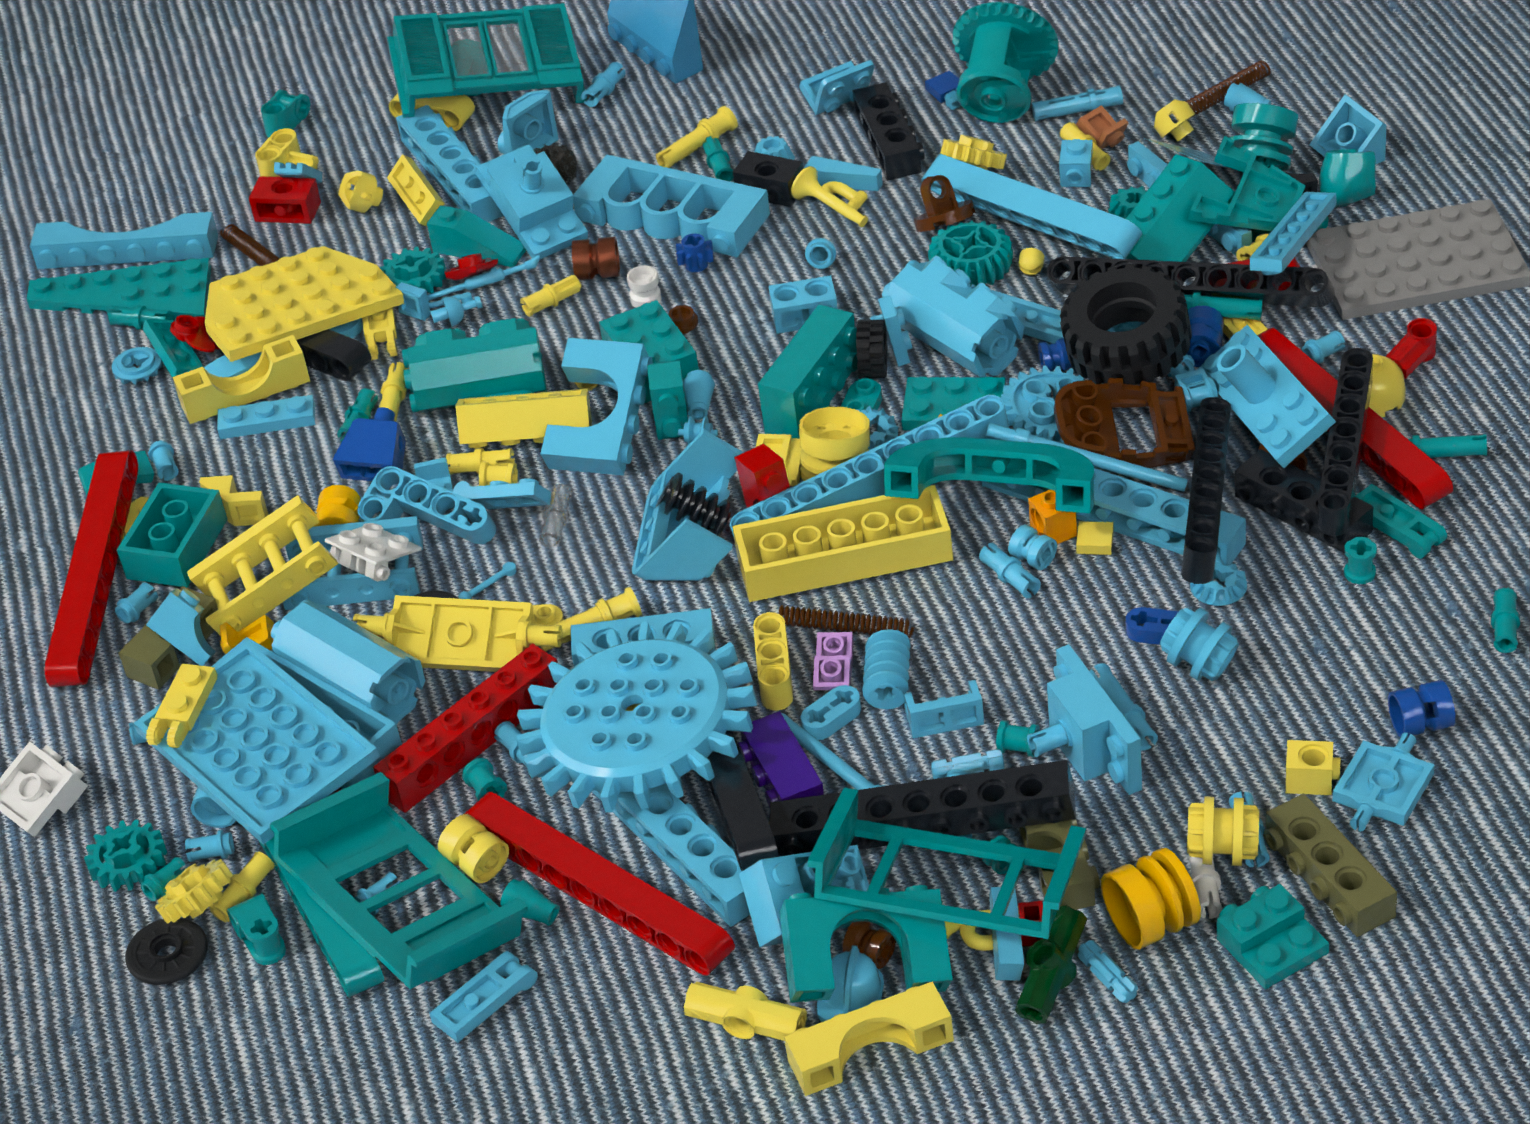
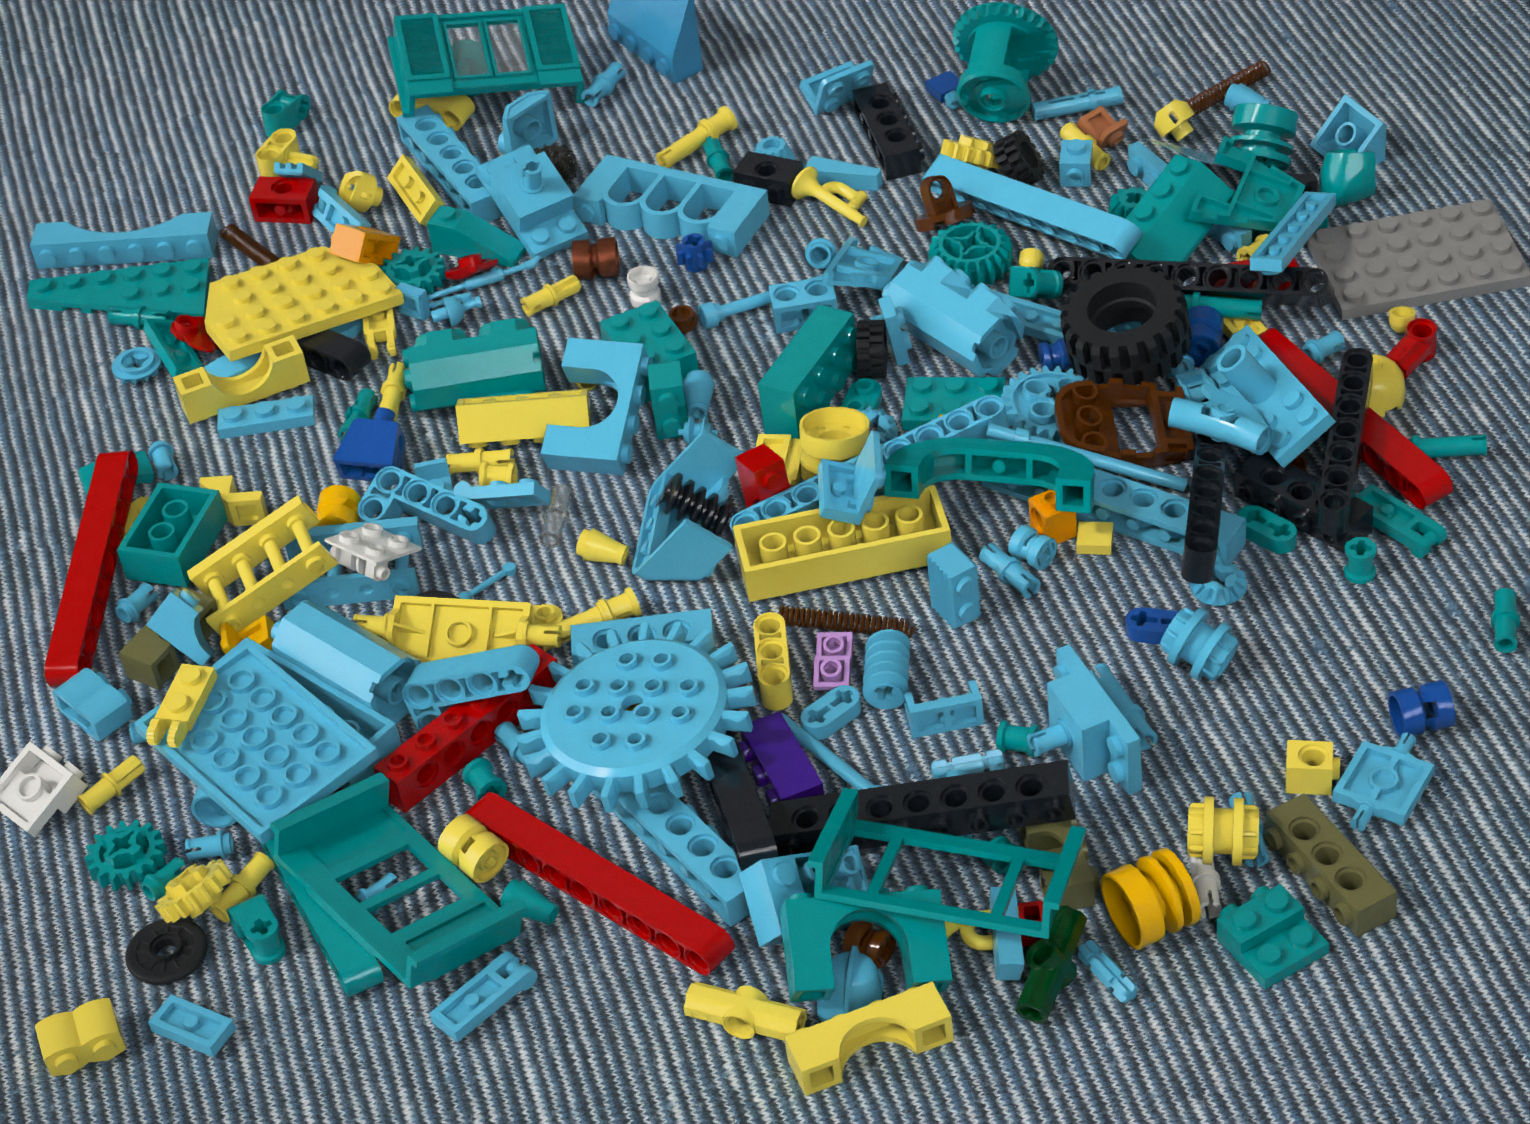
(80, 1037): none -> light yellow brick
(93, 703): none -> medium azure brick
(111, 784): none -> light yellow axle
(192, 1025): none -> medium azure plate
(333, 210): none -> medium azure plate
(363, 244): none -> light orange brick
(466, 678): none -> medium azure beam
(601, 548): none -> light yellow cone
(712, 314): none -> medium azure piece
(849, 489): none -> medium azure bracket
(862, 267): none -> medium azure wing
(954, 585): none -> medium azure brick
(1019, 158): none -> black tyre
(1034, 283): none -> teal piece
(1223, 419): none -> medium azure pin
(1269, 529): none -> teal beam
(1400, 317): none -> light yellow hinge

